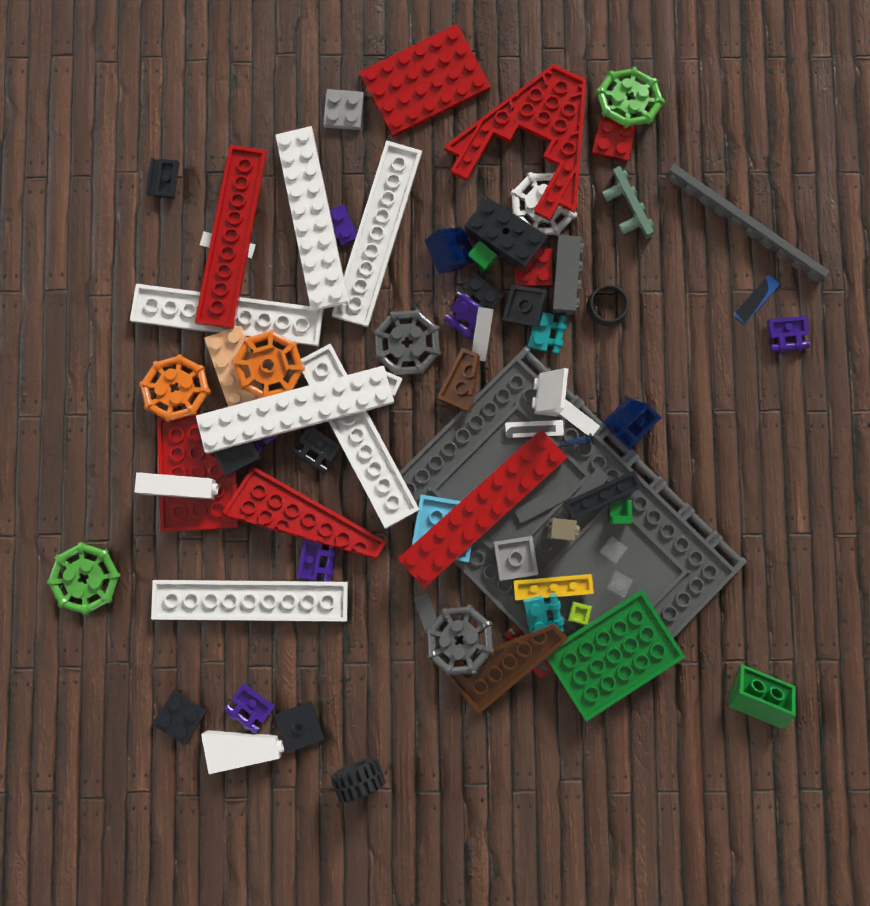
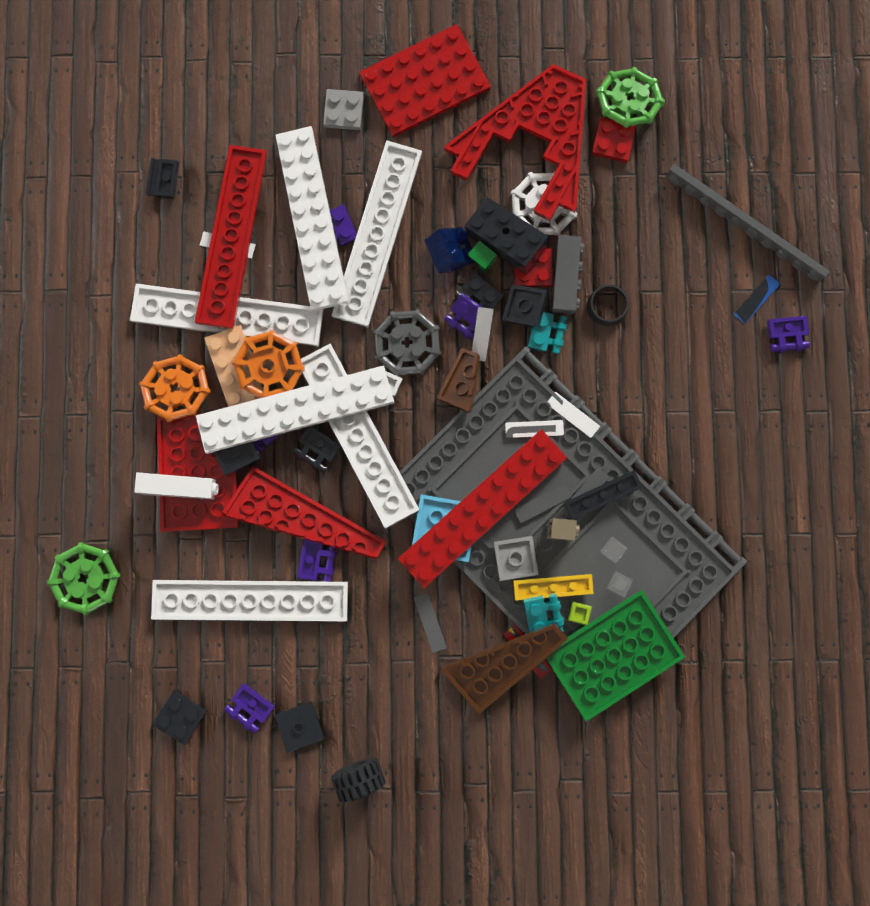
(237, 750): white slope -> none
(471, 640): dark grey plate -> none
(550, 392): white slope -> none
(581, 440): dark blue piece -> none
(620, 512): green panel -> none
(631, 421): clear blue slope -> none
(638, 209): sand green plate -> none
(763, 697): green slope -> none

